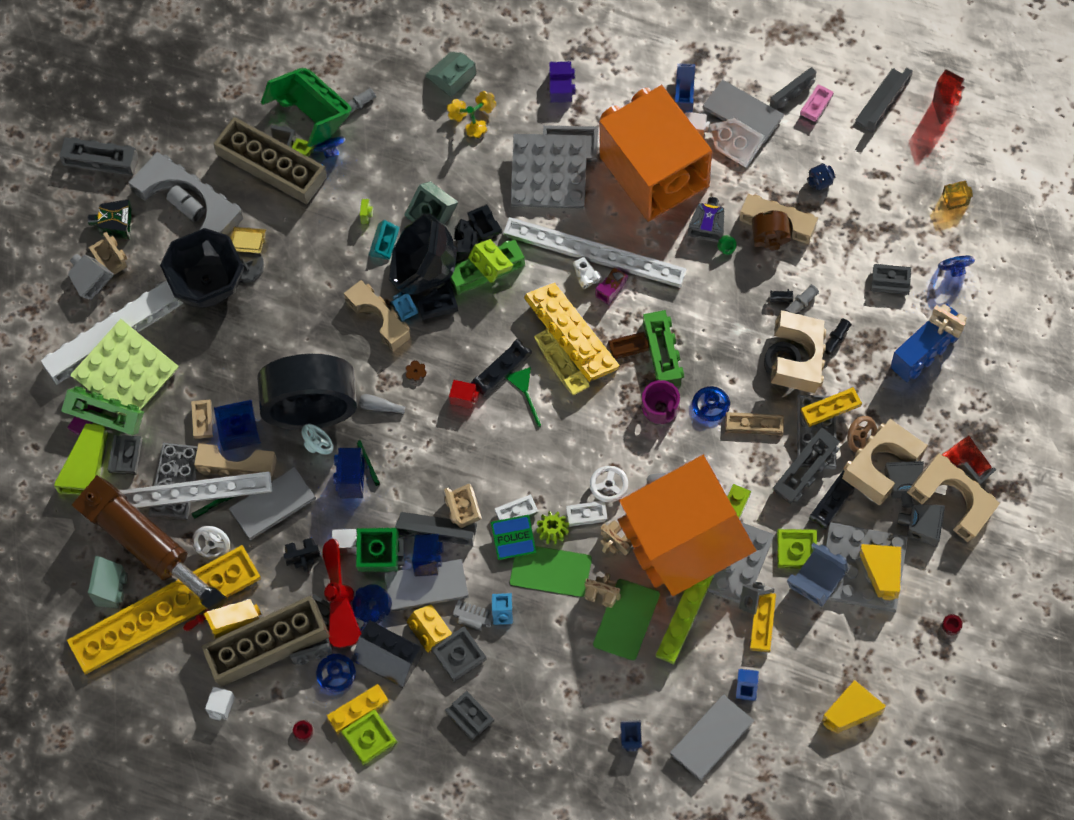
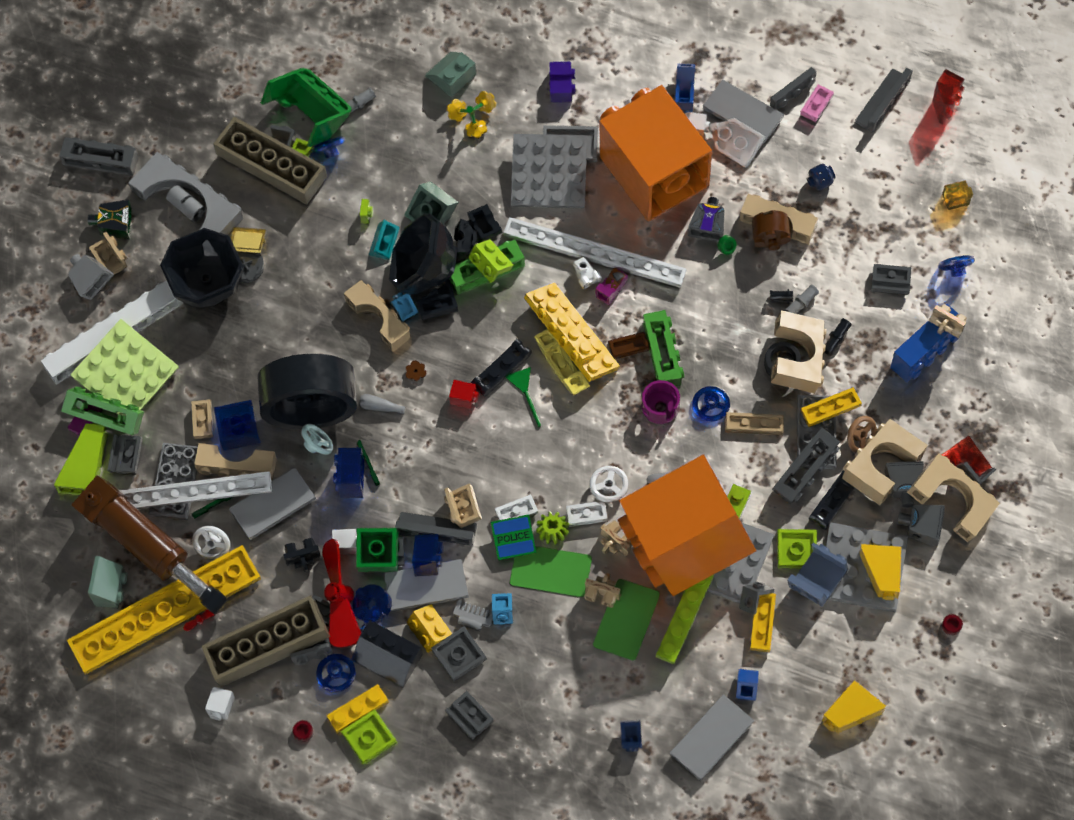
(232, 617): yellow slope -> none

